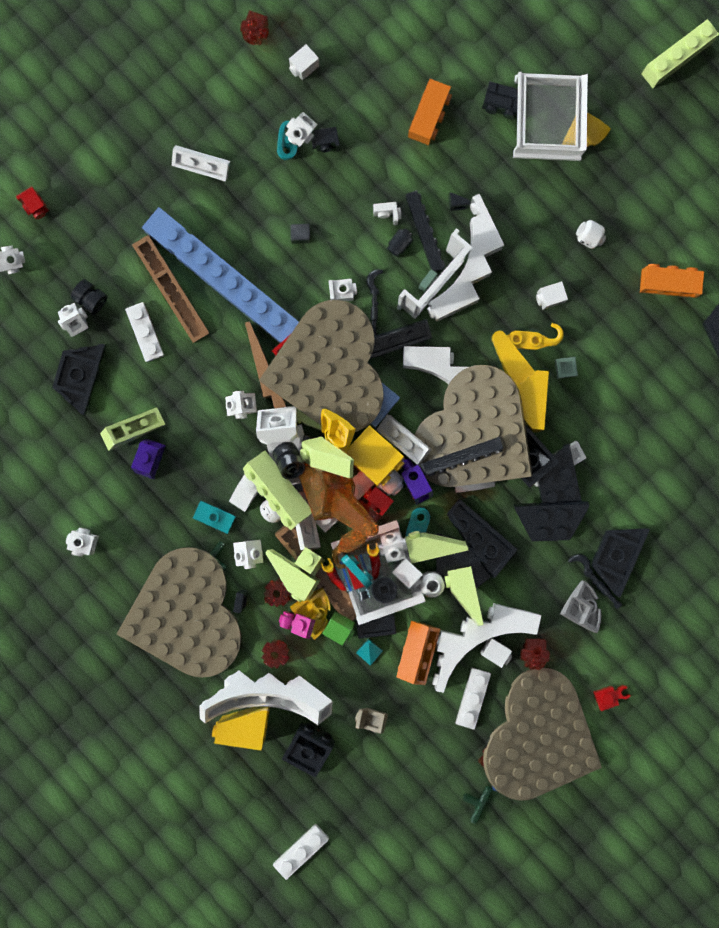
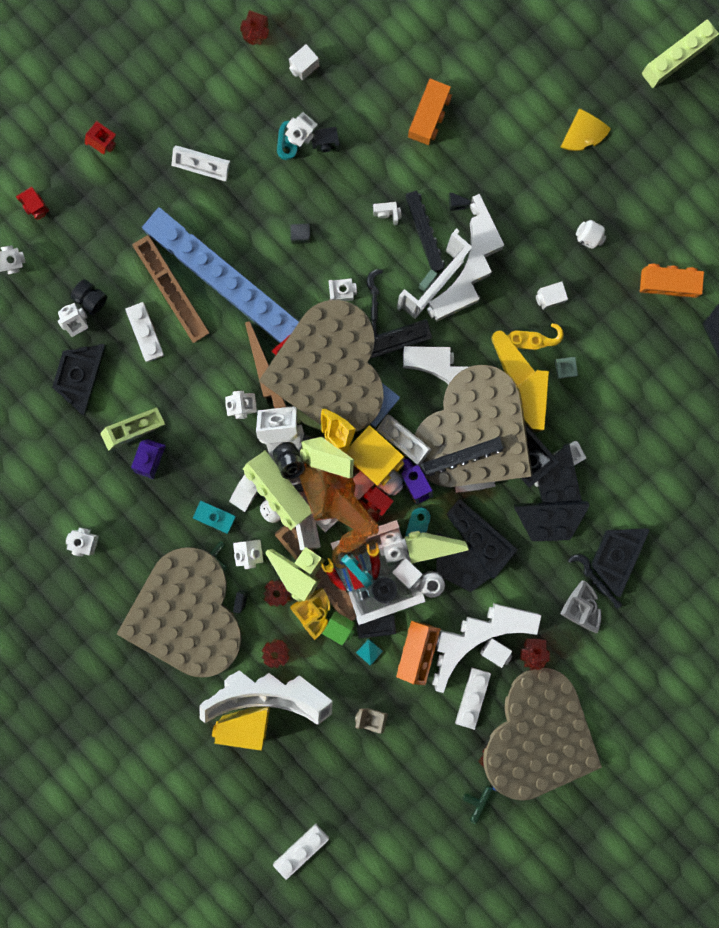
(100, 138): none -> red brick
(300, 624): dark pink plate -> none
(309, 749): black plate -> none
(400, 242): black brick -> none
(463, 588): yellowish green slope -> none
(501, 100): black brick -> none
(551, 116): piece -> none
(608, 697): red plate -> none

